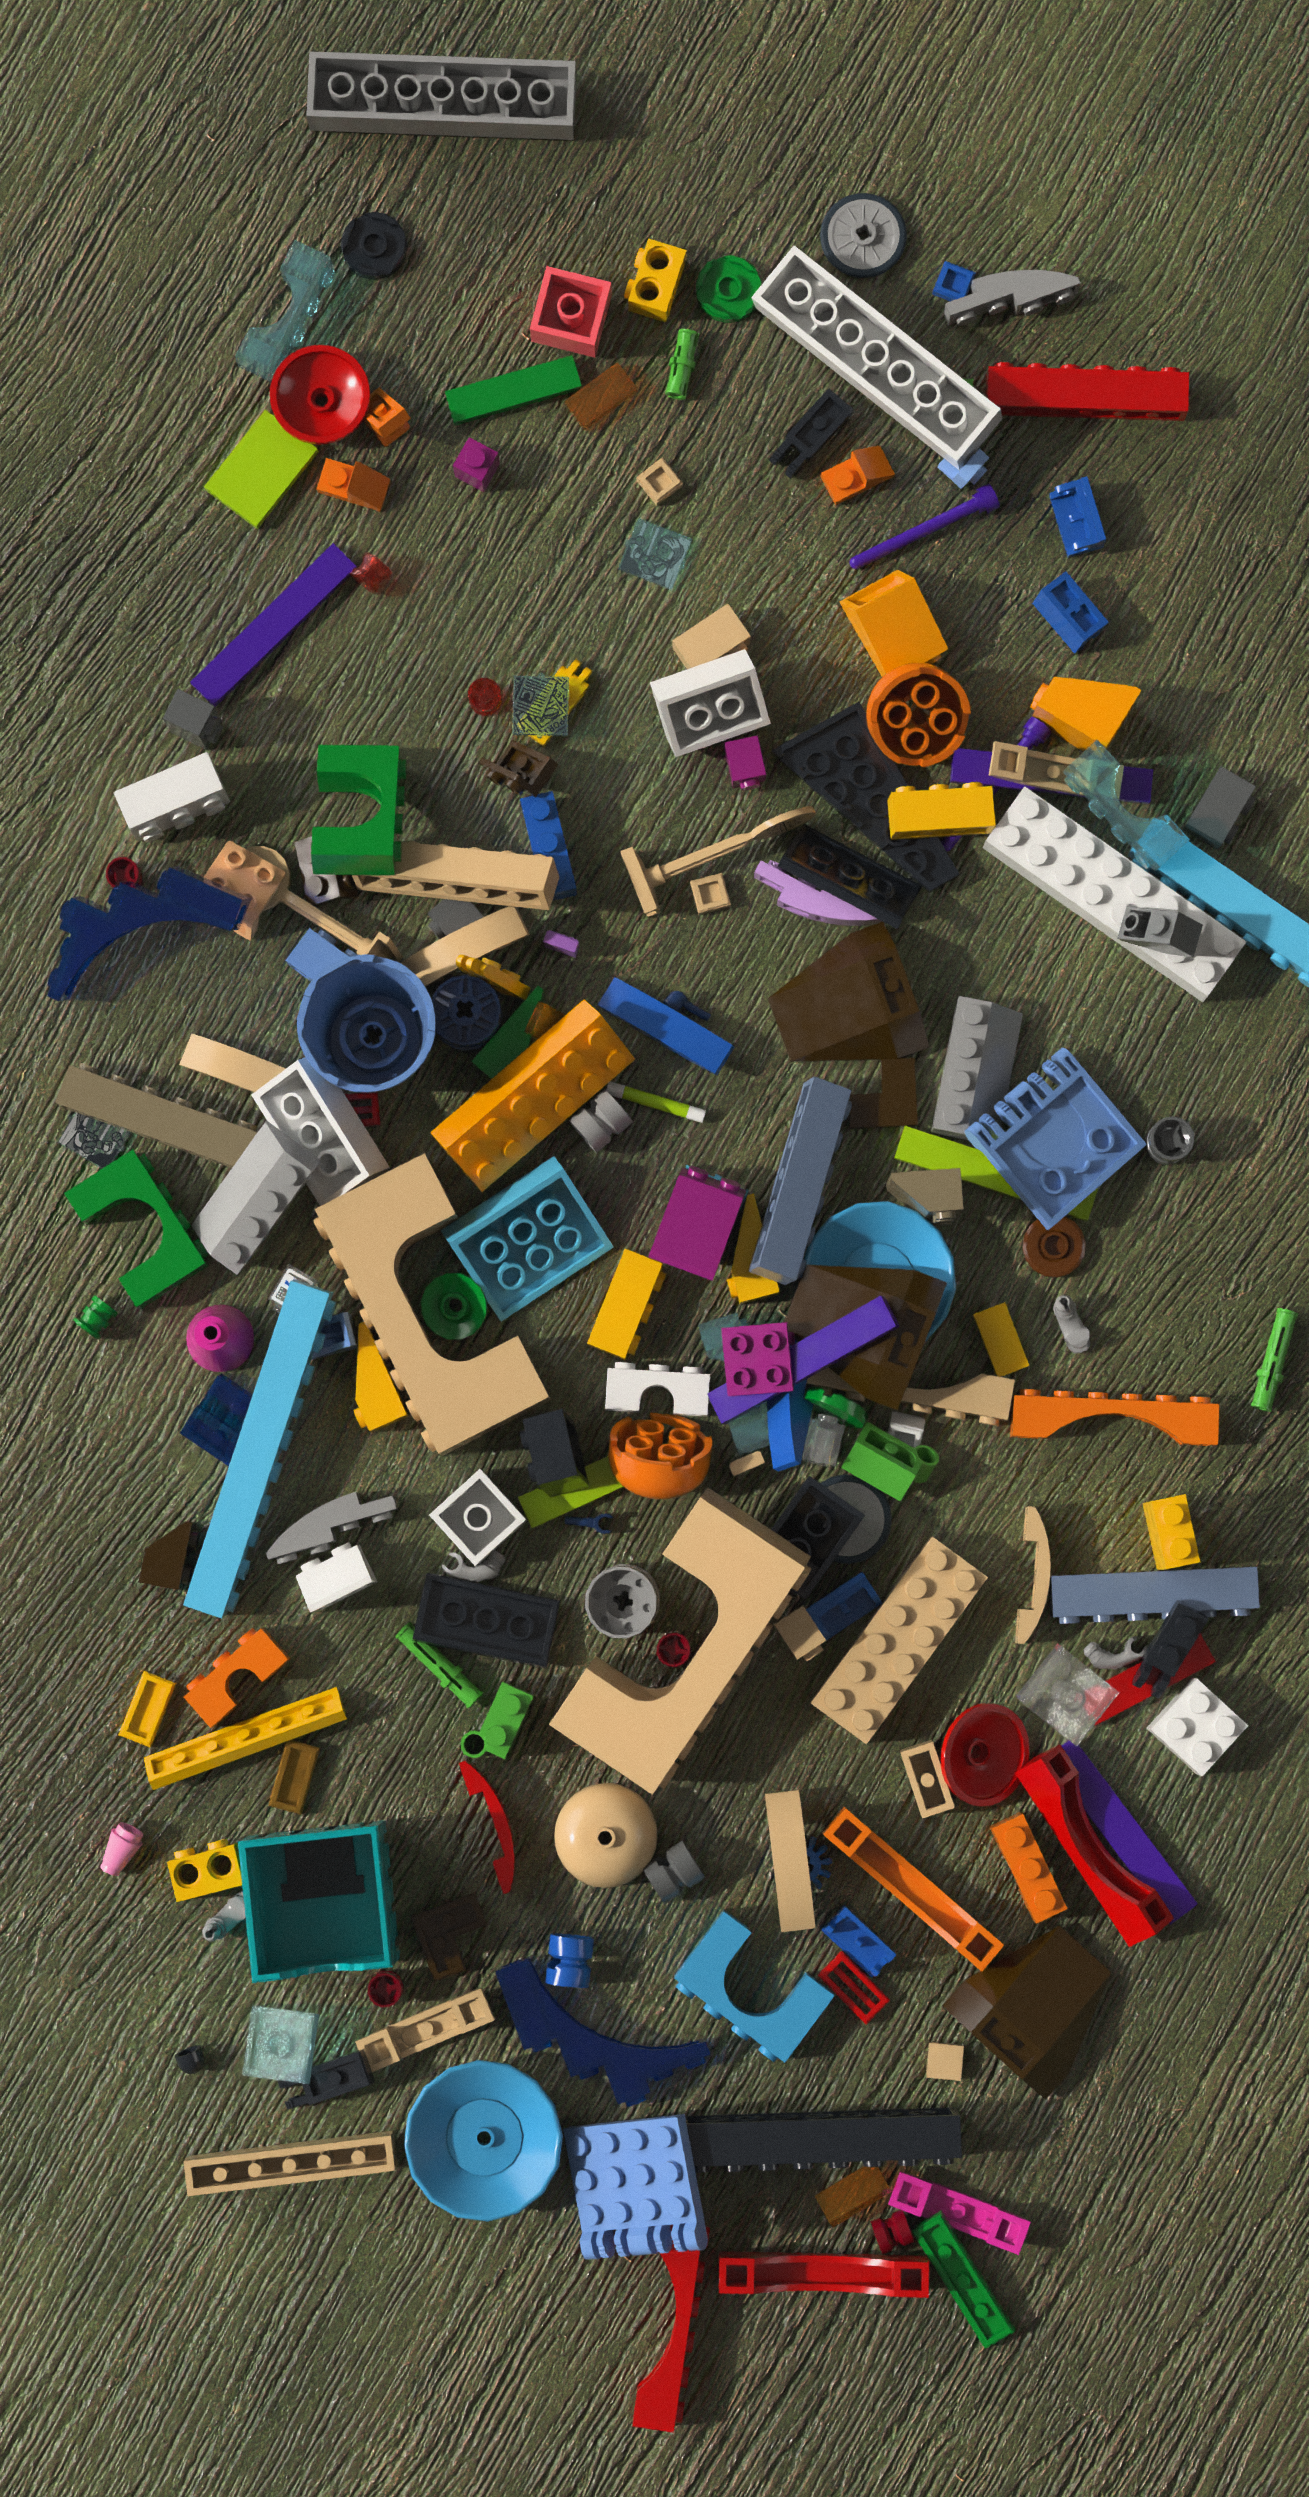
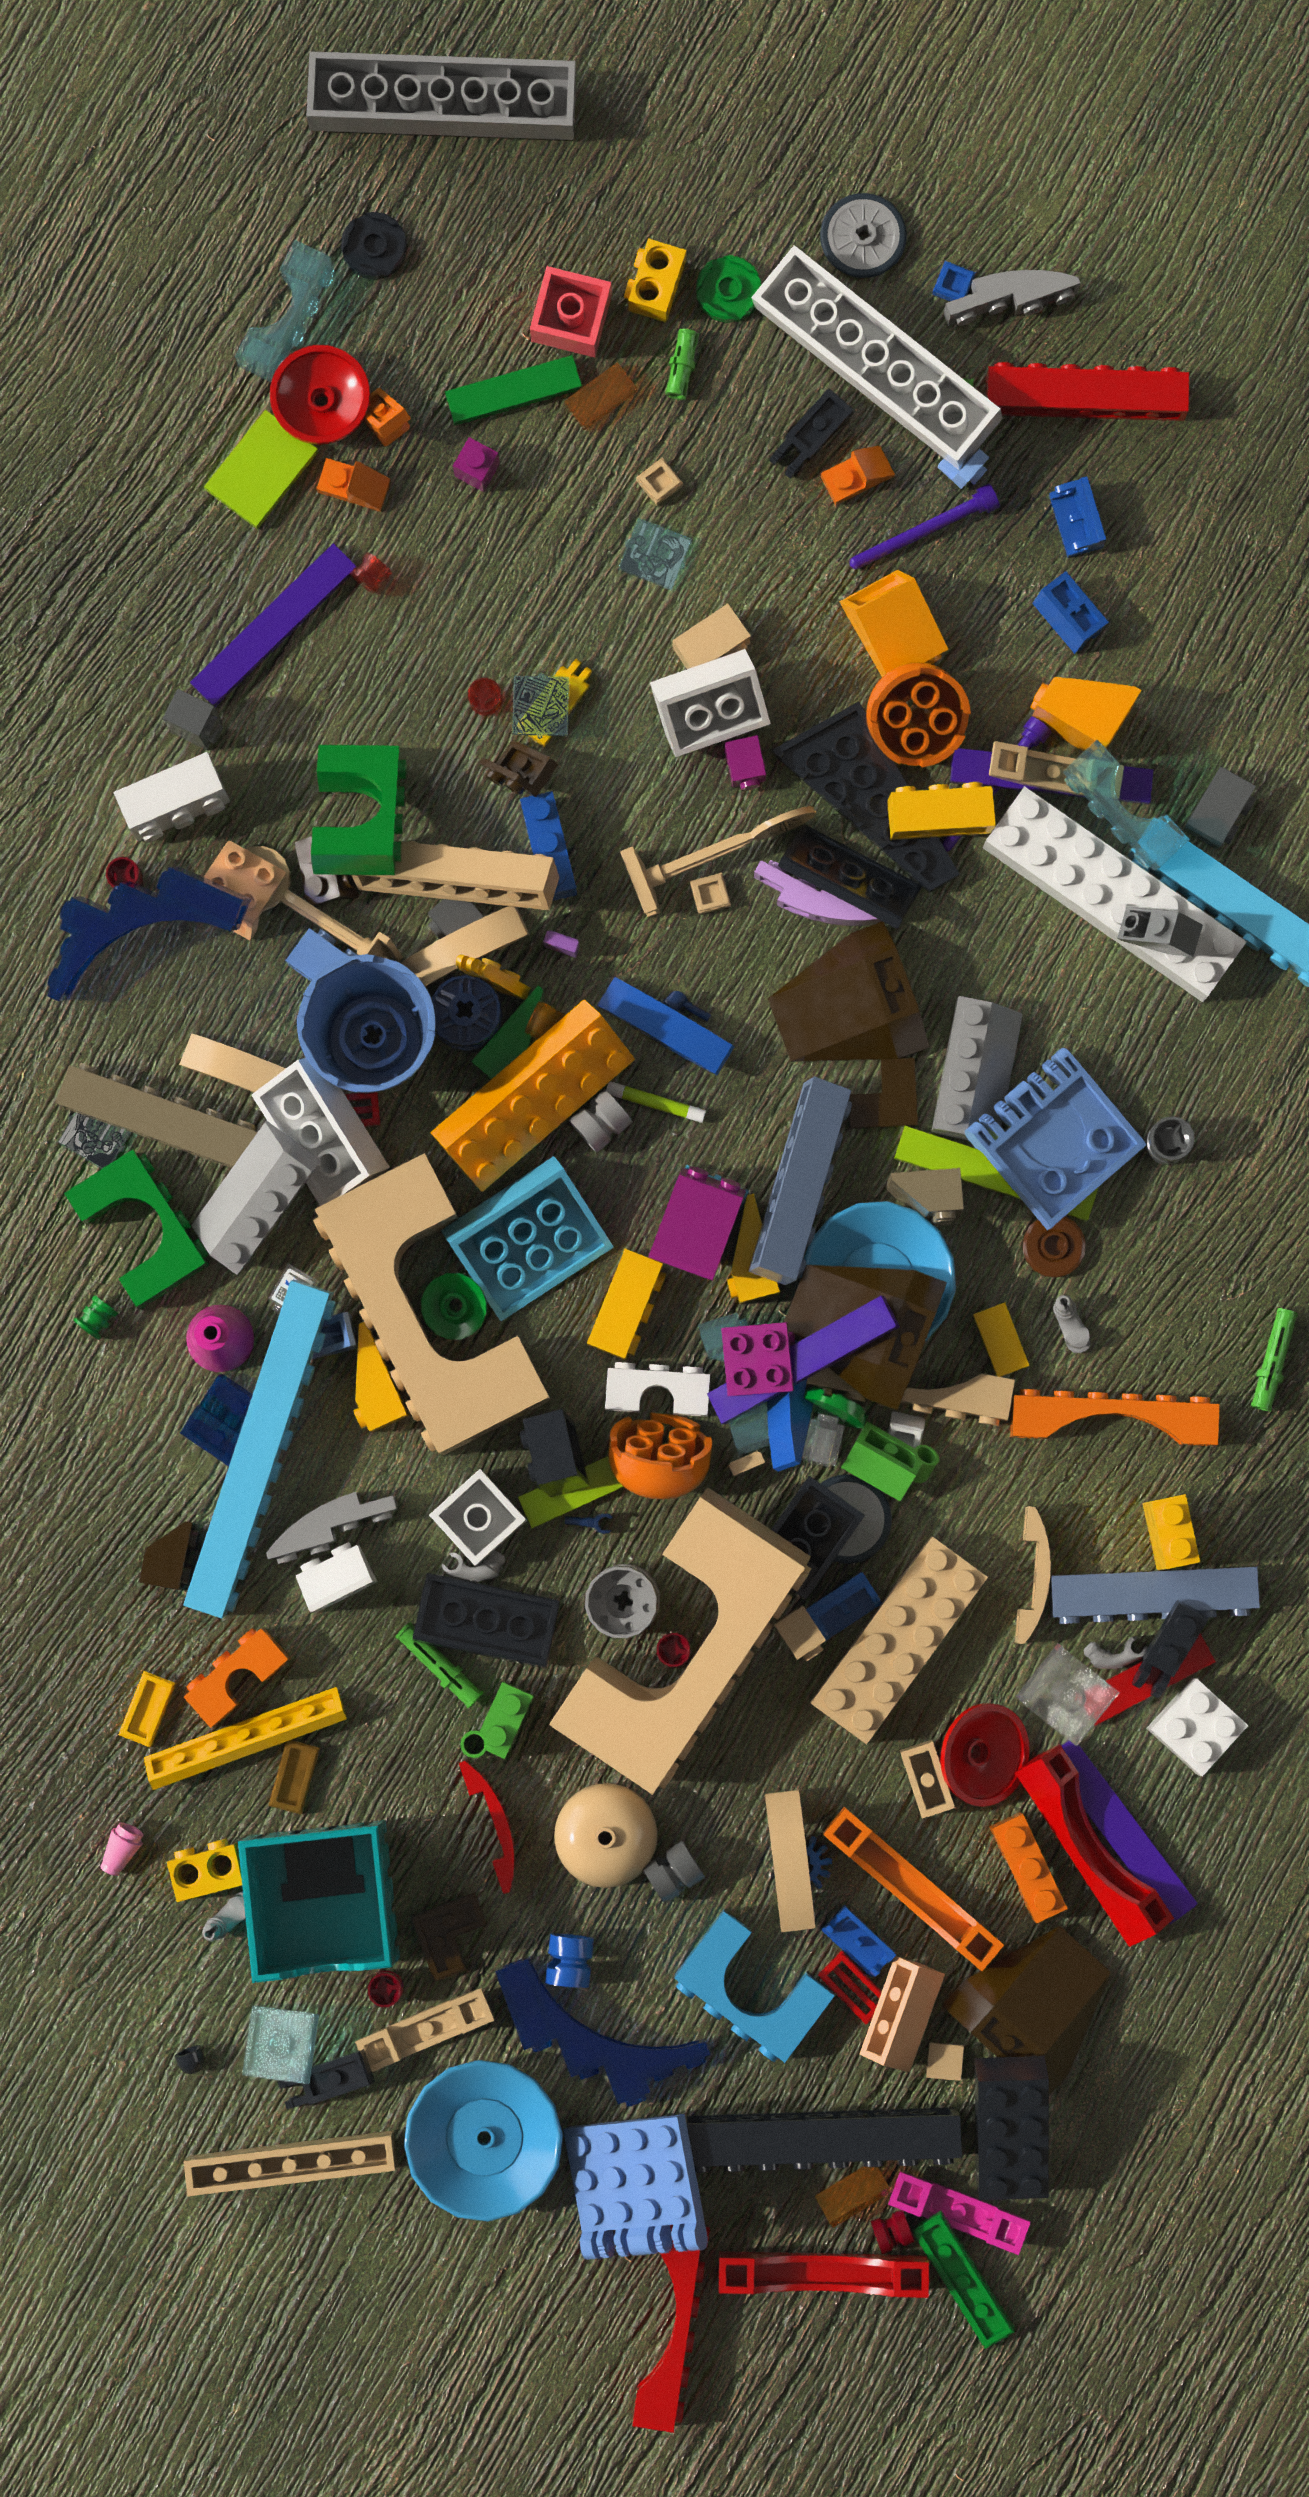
(902, 2014): none -> light nougat brick
(1012, 2128): none -> black brick

